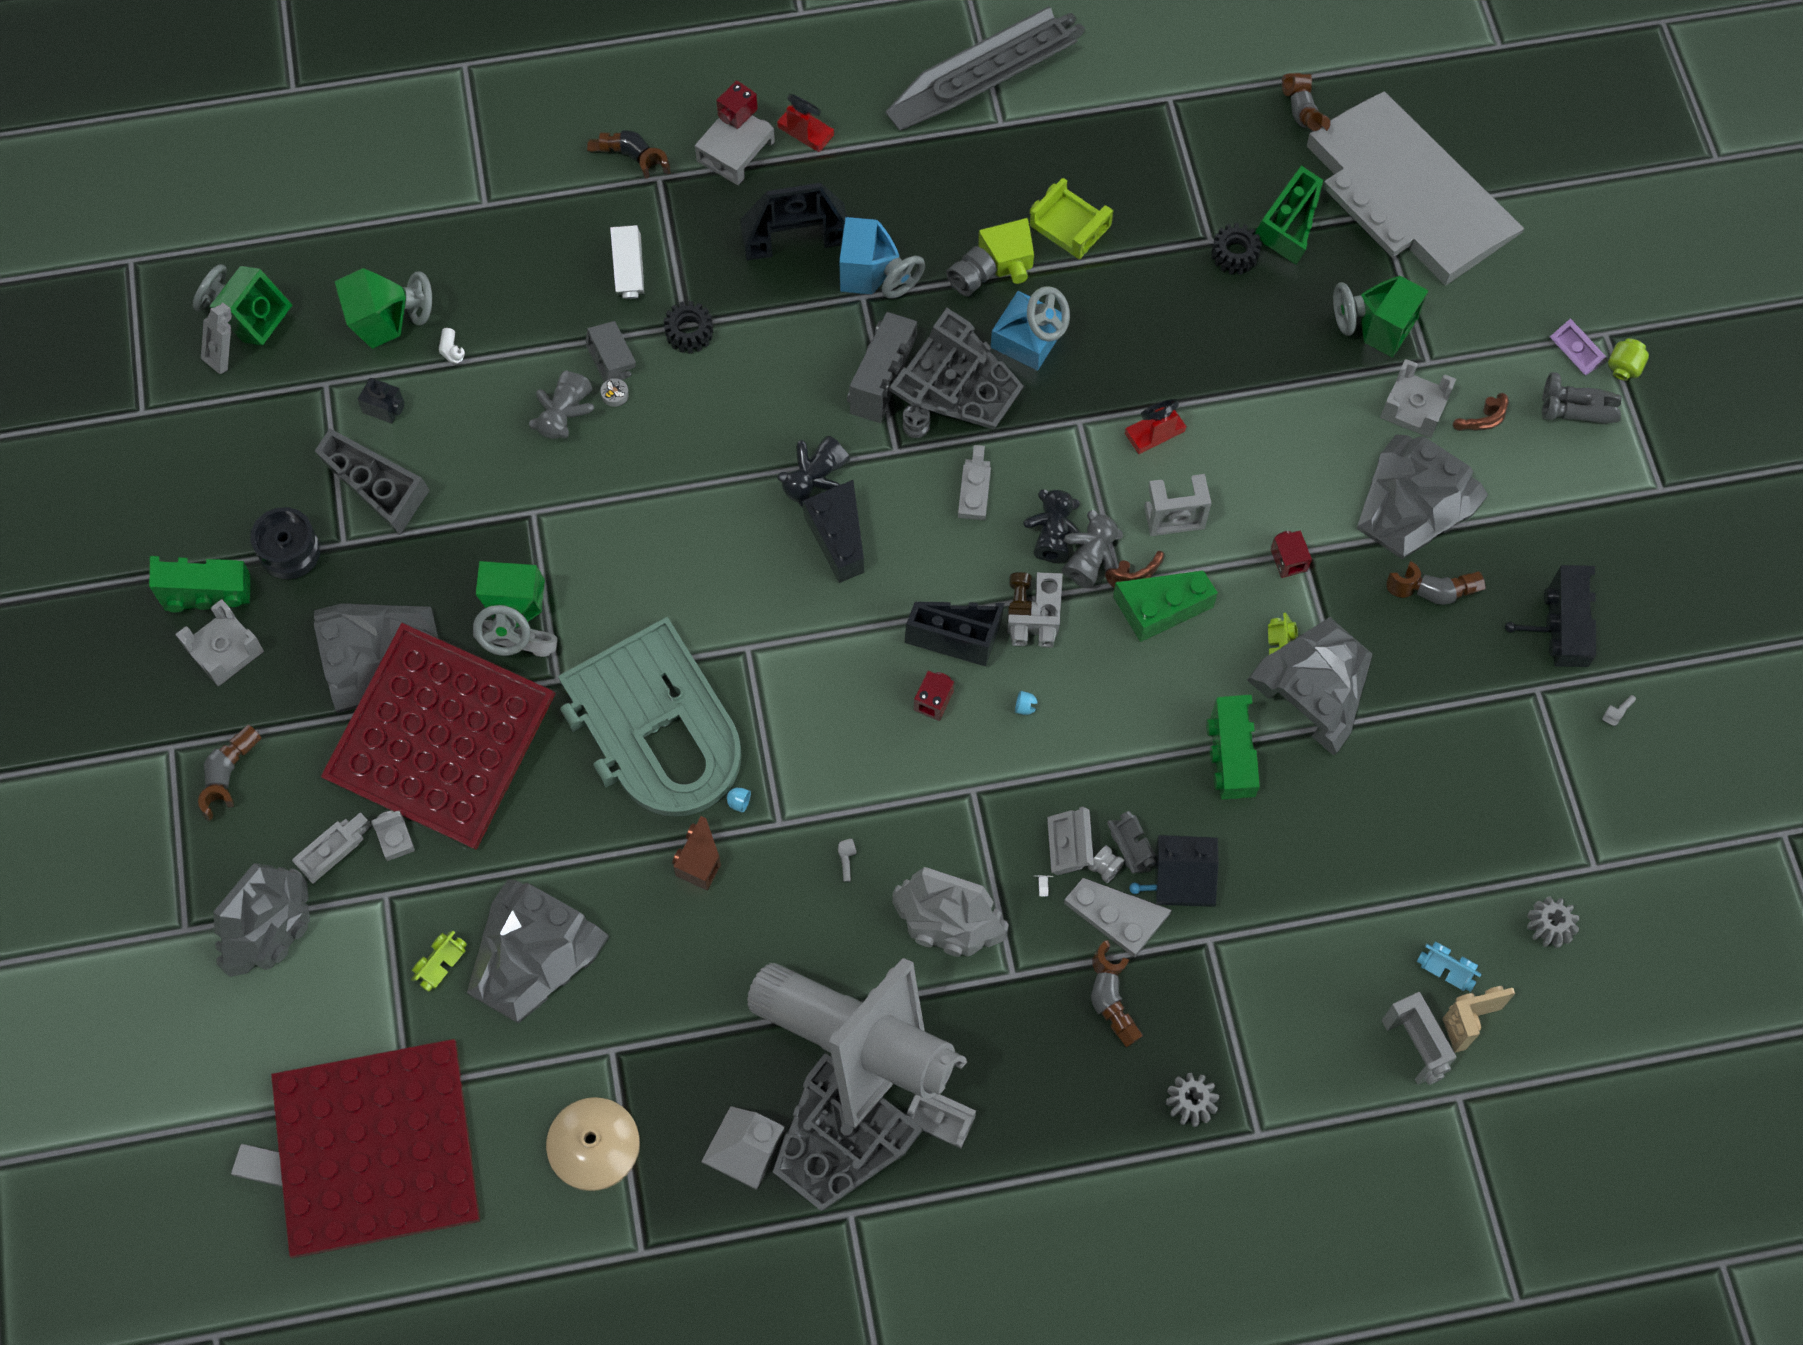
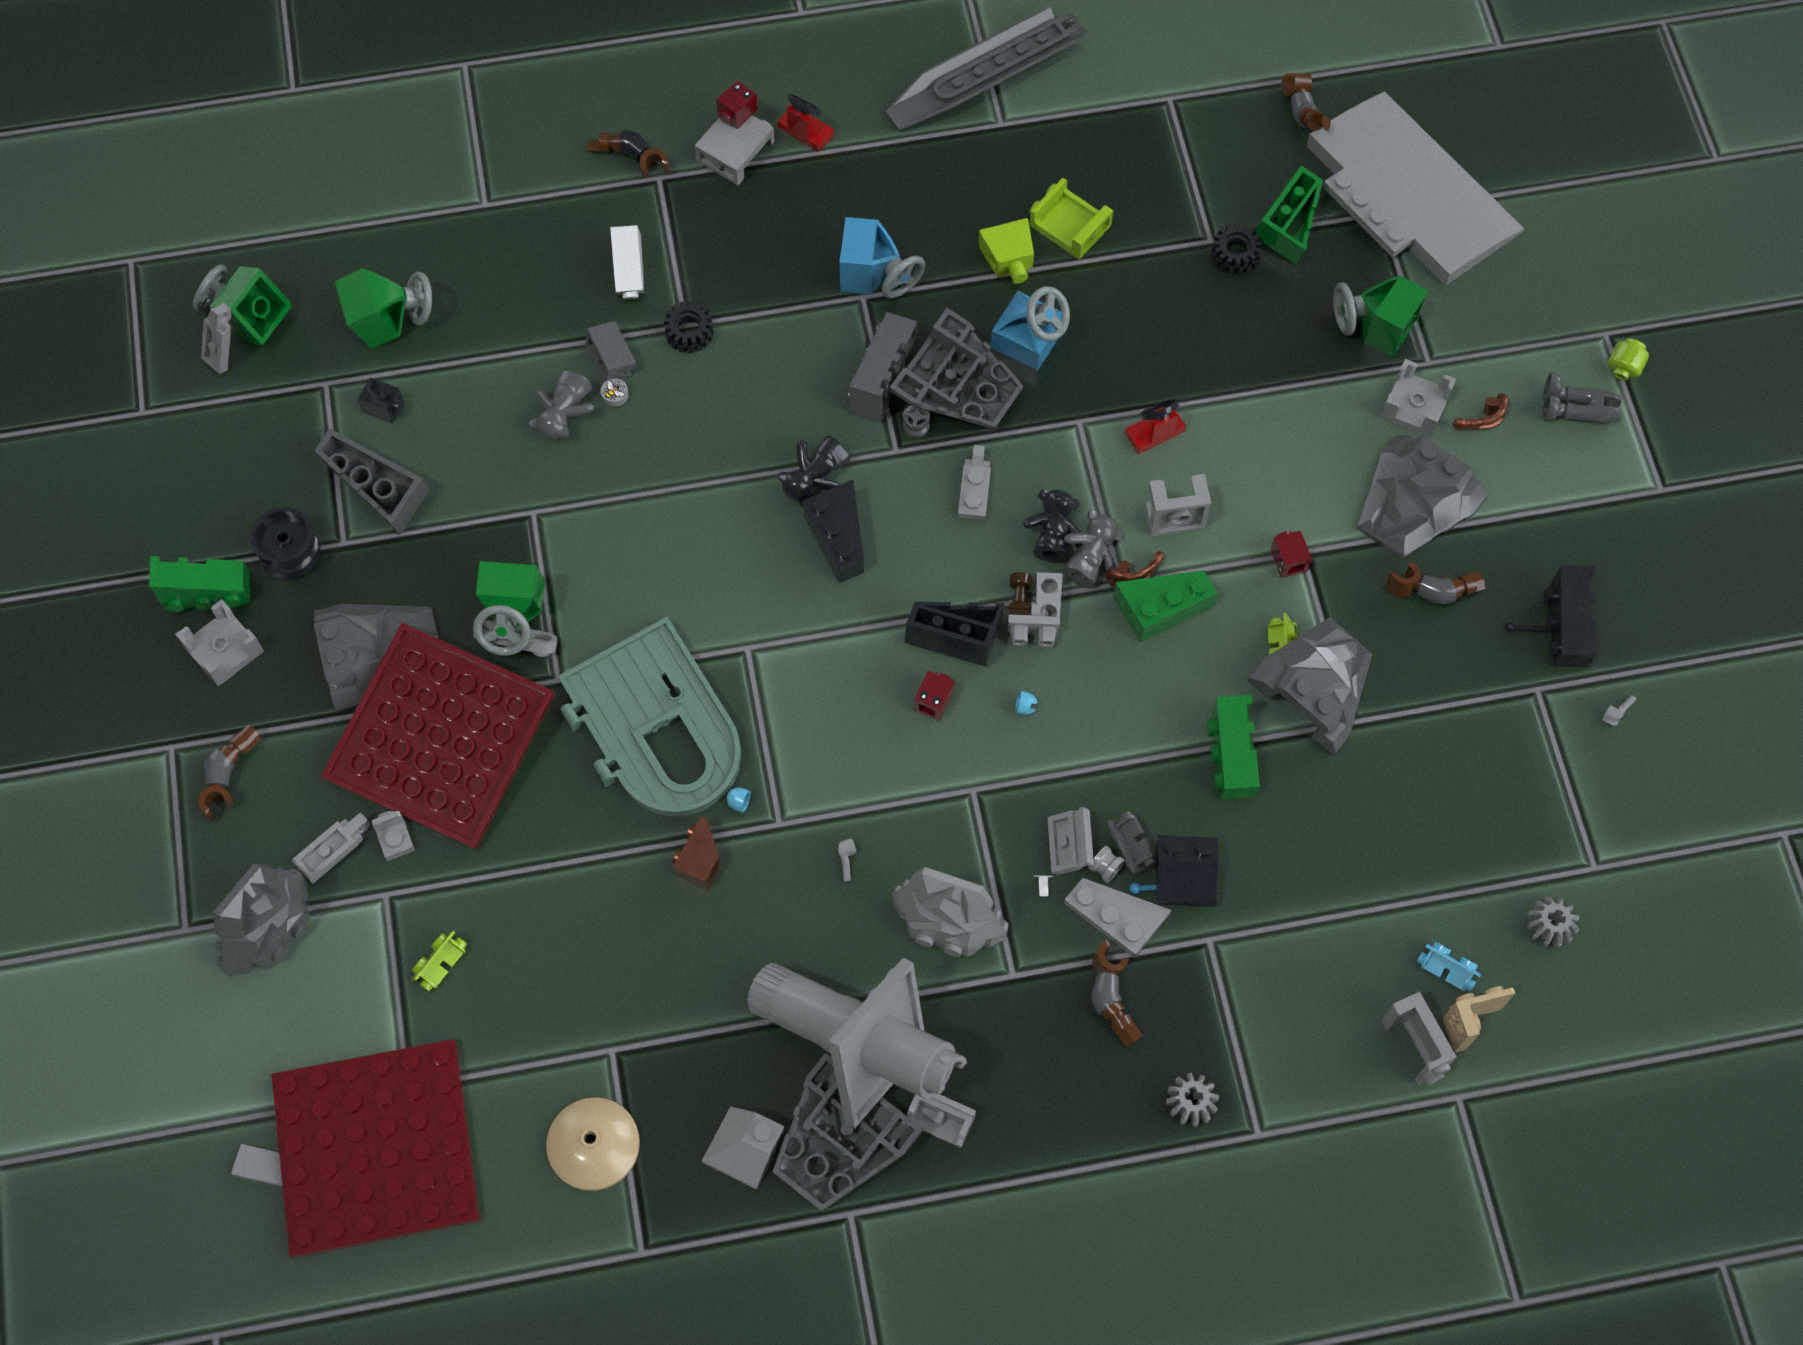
(447, 347): white arm -> none
(530, 950): dark grey wedge -> none
(790, 210): black wedge -> none
(971, 271): dark grey wheel -> none
(1578, 347): lavender slope -> none

